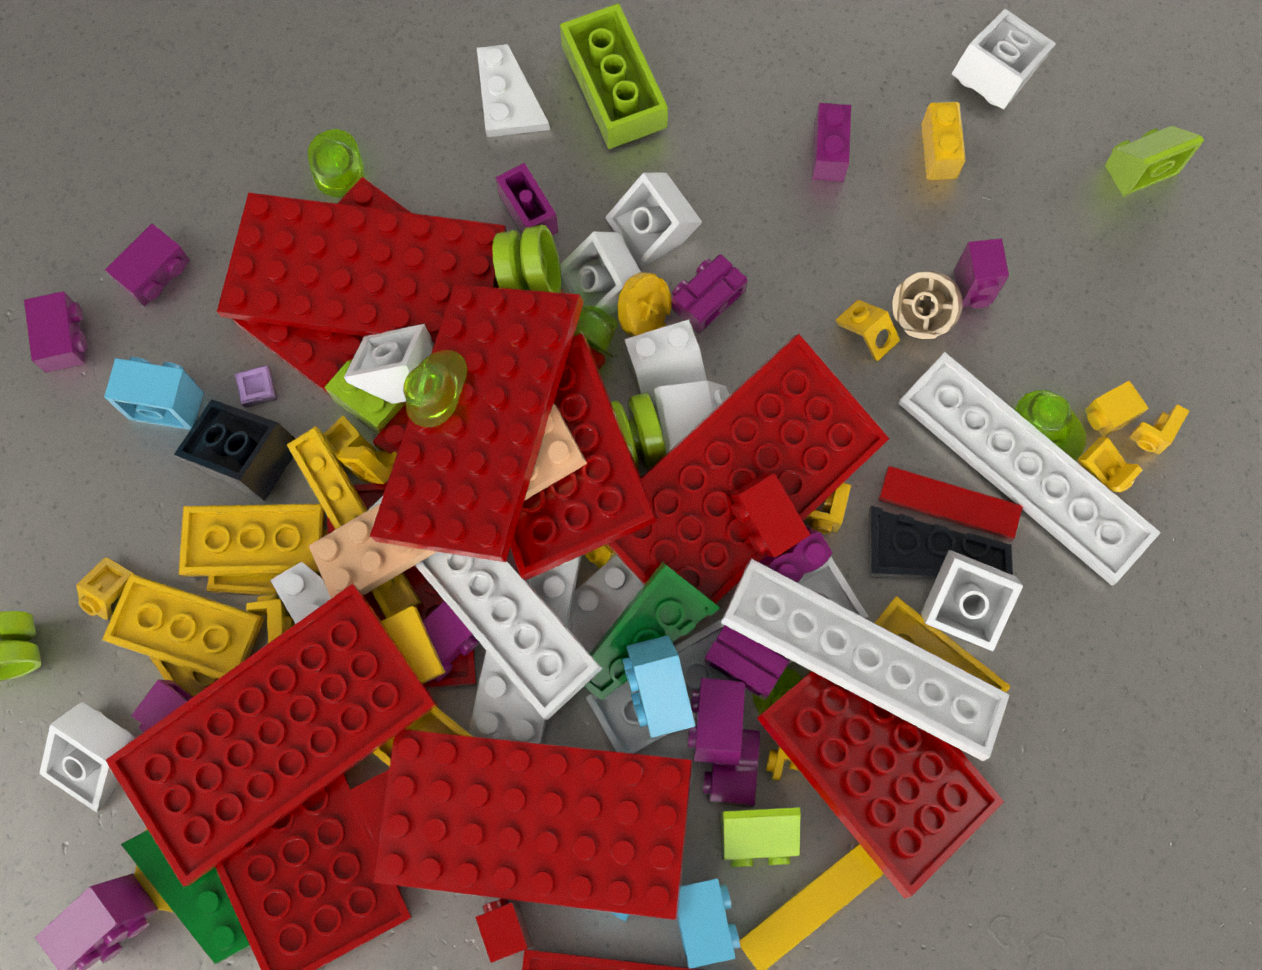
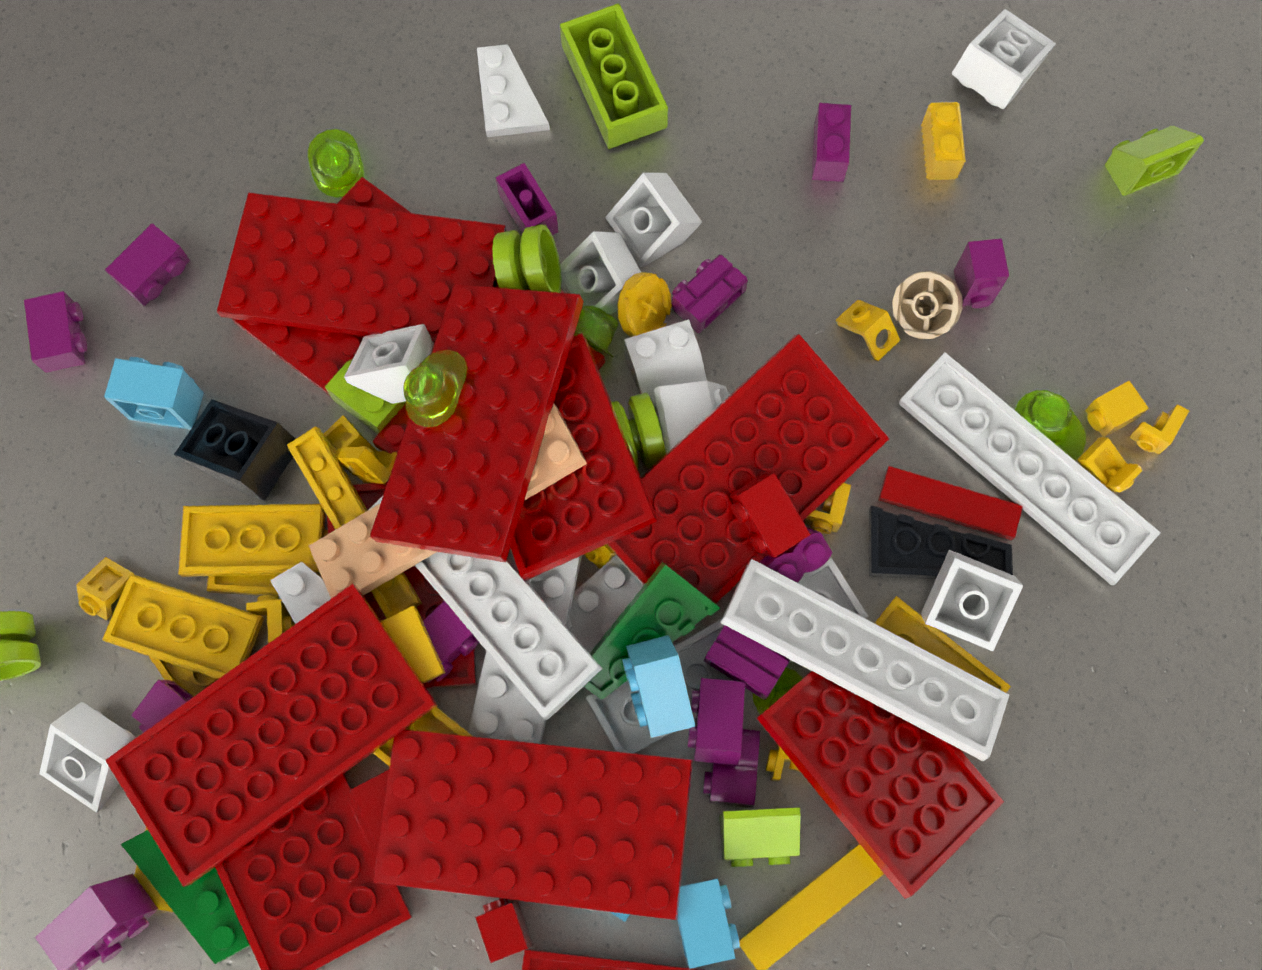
(255, 386): lavender tile -> none

